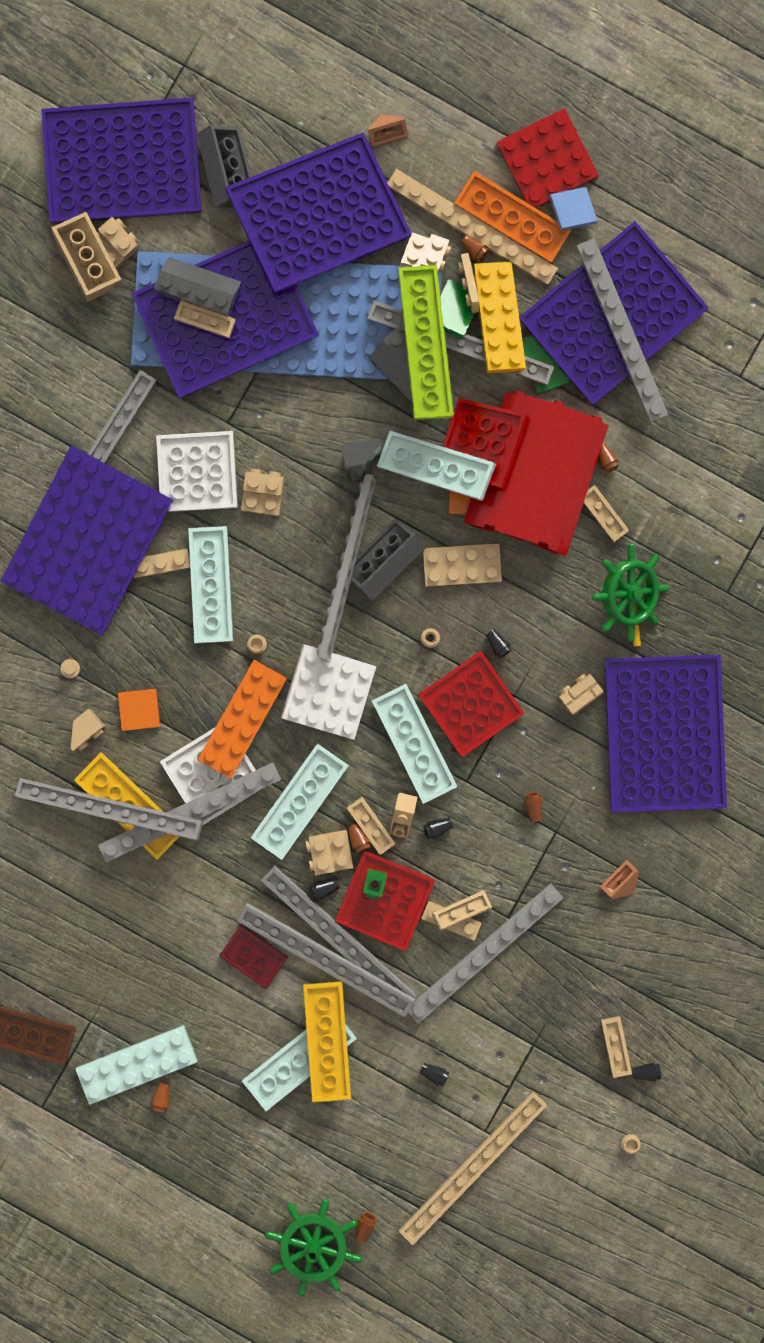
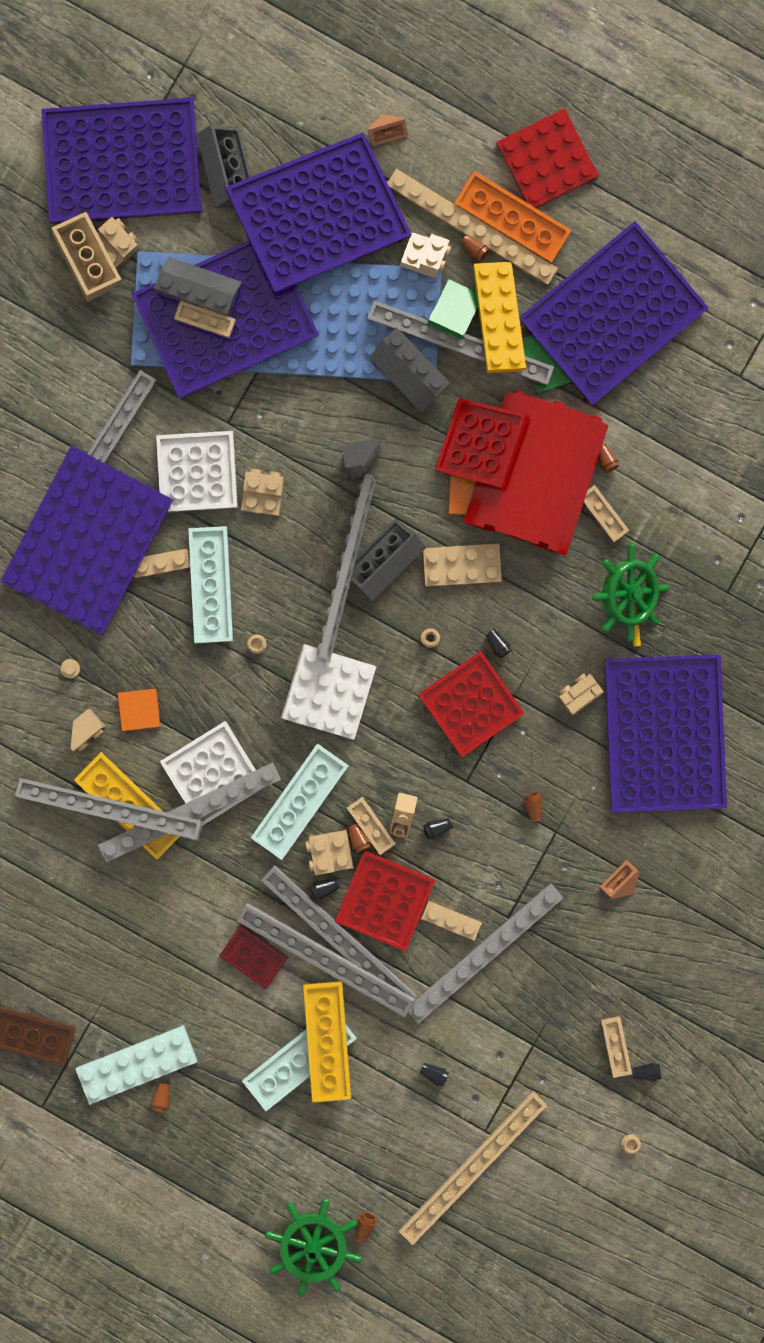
(242, 719): orange plate -> none
(374, 875): green brick -> none
(414, 743): light aqua plate -> none
(425, 342): lime plate -> none
(436, 465): light aqua plate -> none
(461, 910): tan tile -> none
(469, 283): tan plate -> none
(573, 209): medium blue tile -> none
(621, 330): light grey plate -> none

